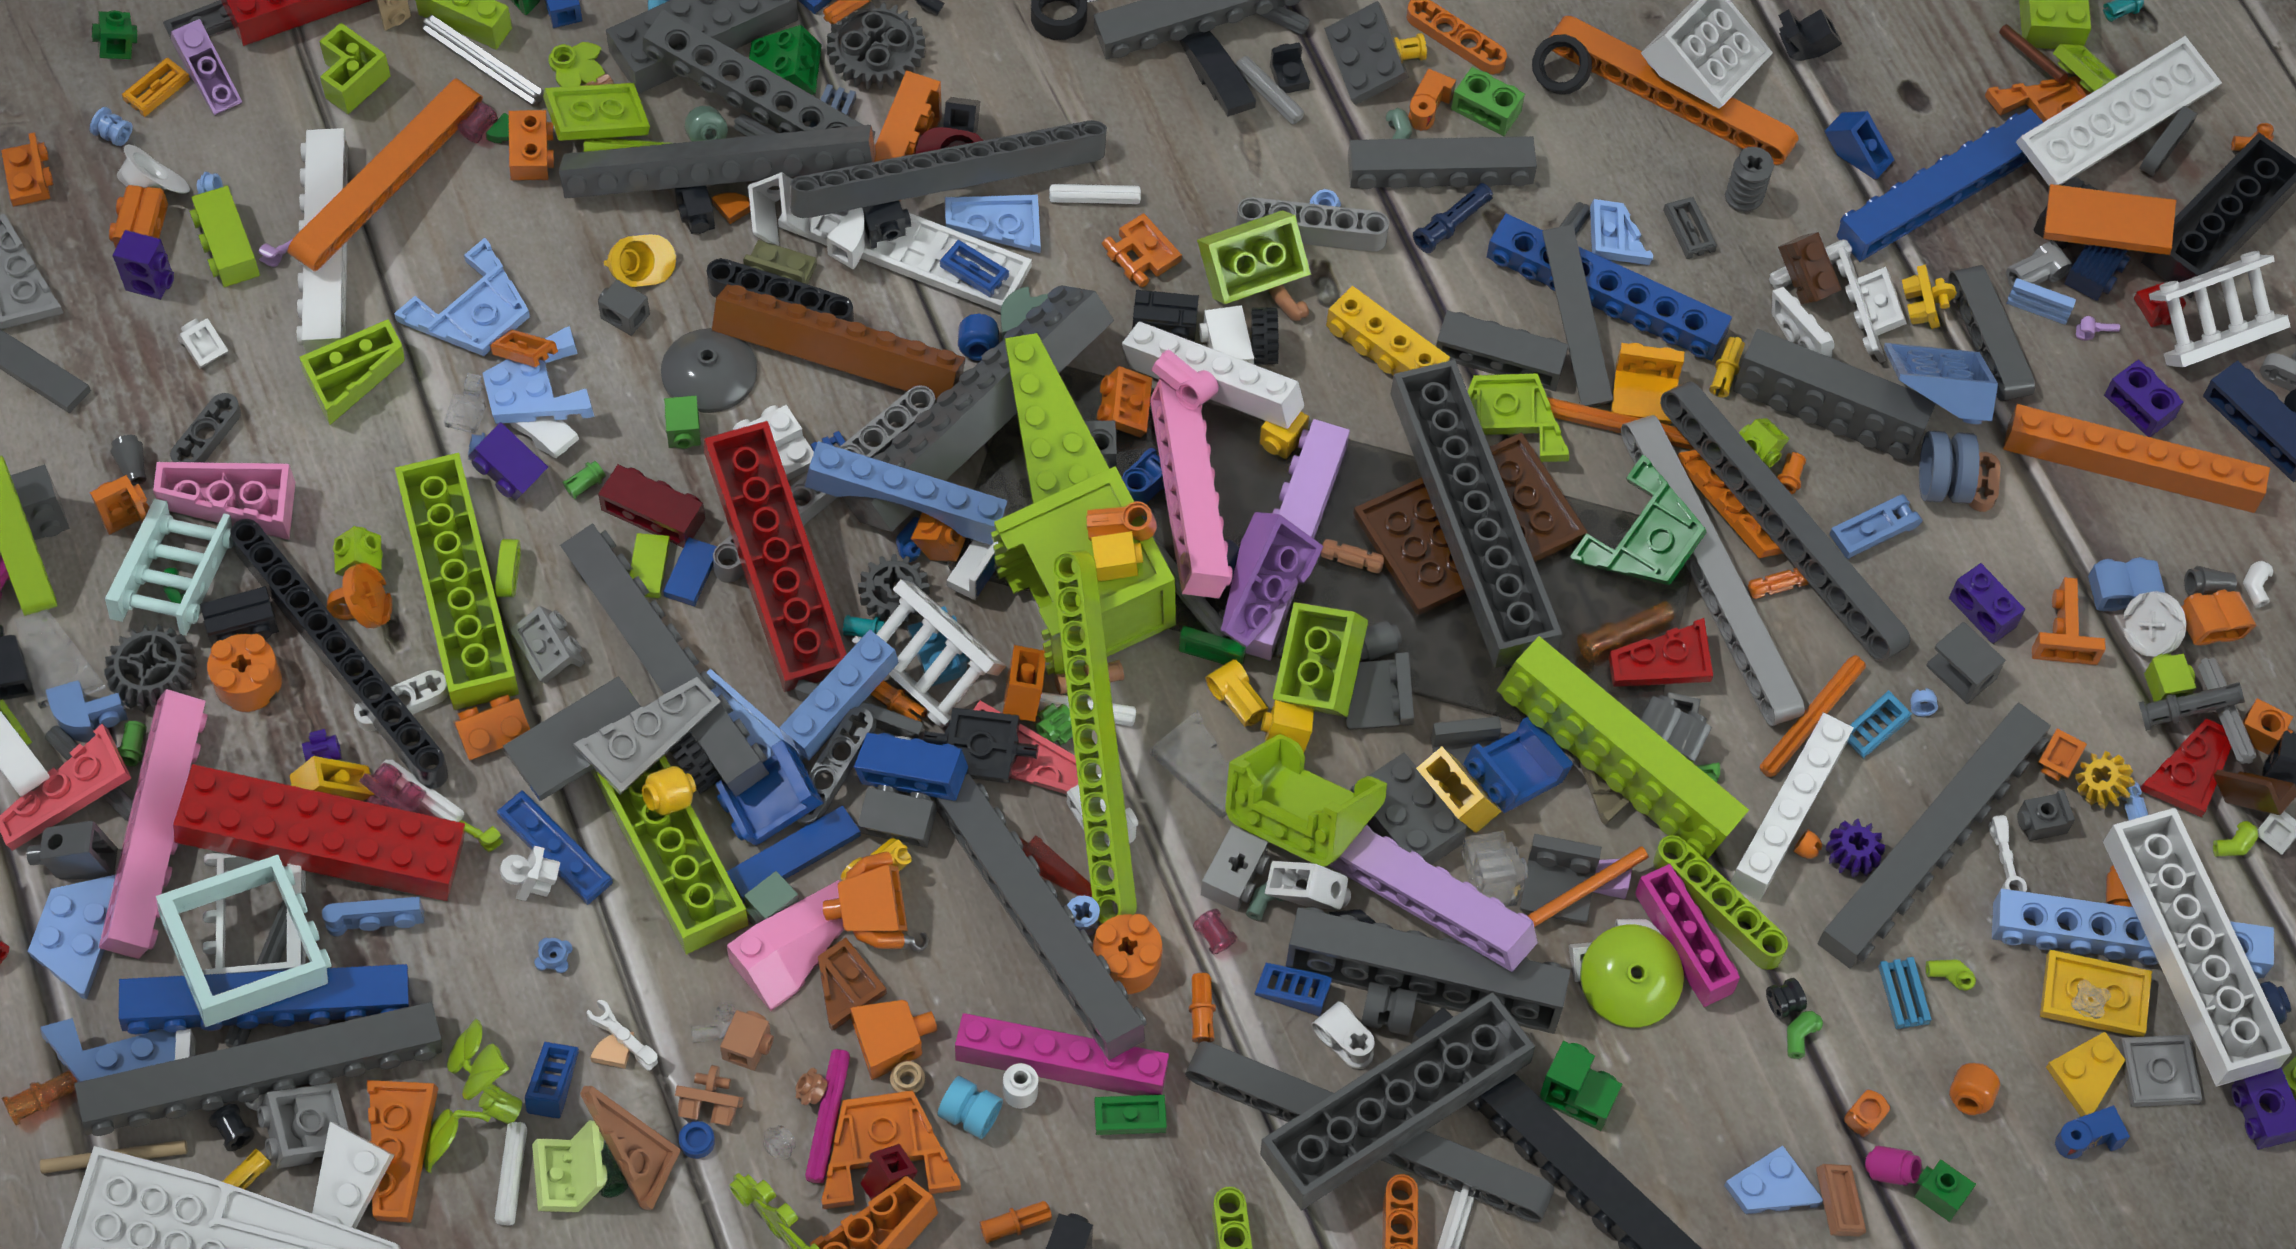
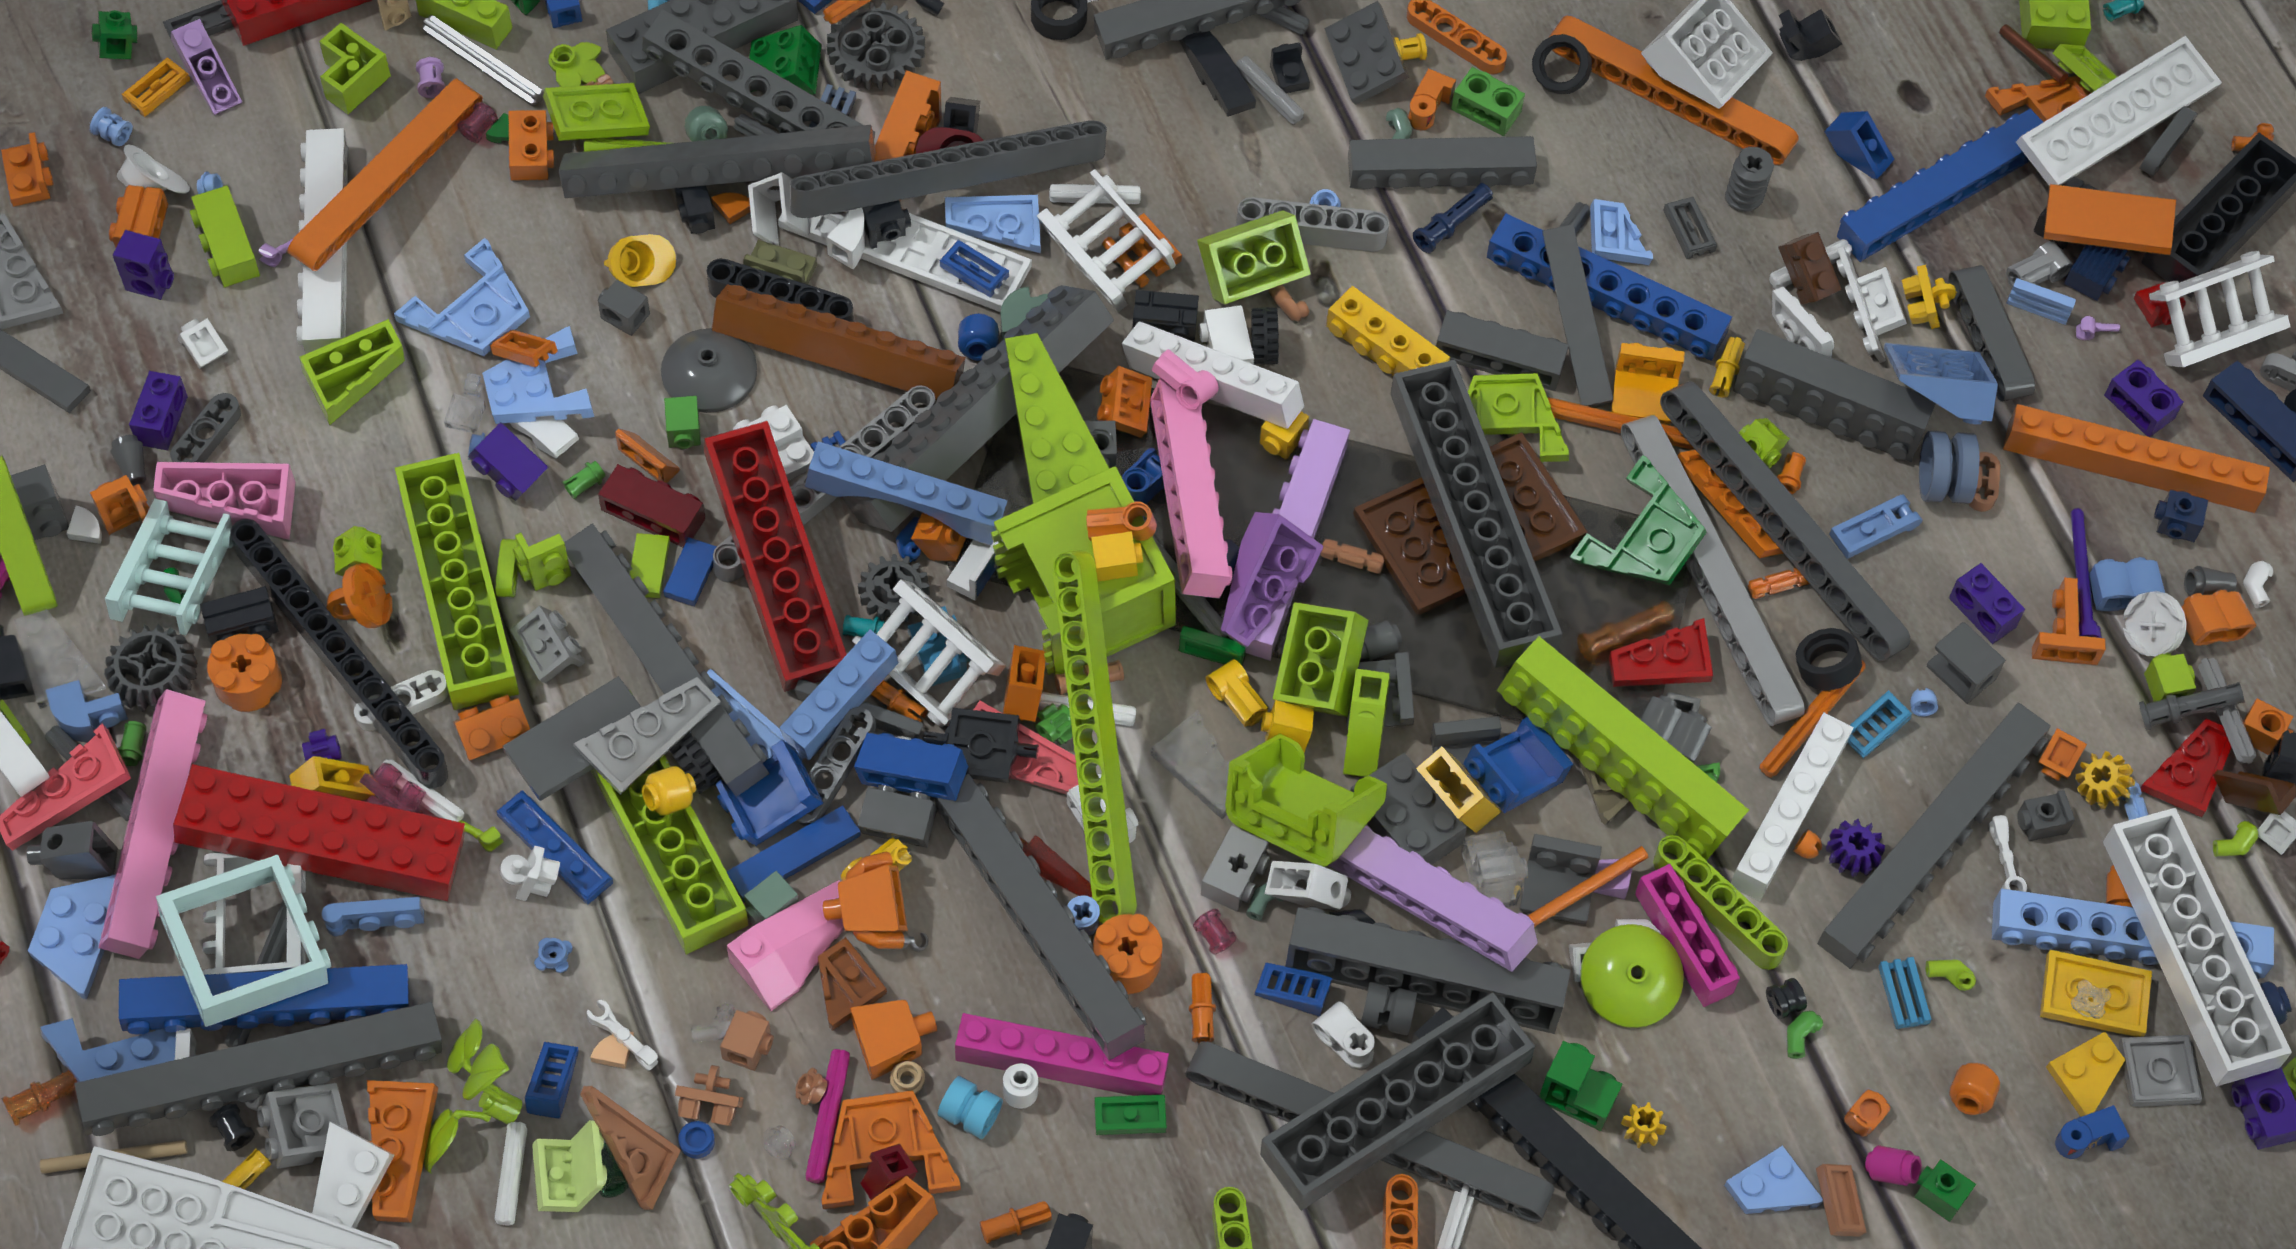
(84, 526): none -> white tile
(158, 410): none -> dark purple brick
(430, 77): none -> lavender bush
(542, 562): none -> lime bracket
(646, 456): none -> orange slope
(1094, 268): none -> white fence
(1366, 722): none -> lime slope
(1644, 1116): none -> yellow gear
(1826, 641): none -> black tyre
(2087, 625): none -> dark purple piece
(2181, 515): none -> dark blue brick

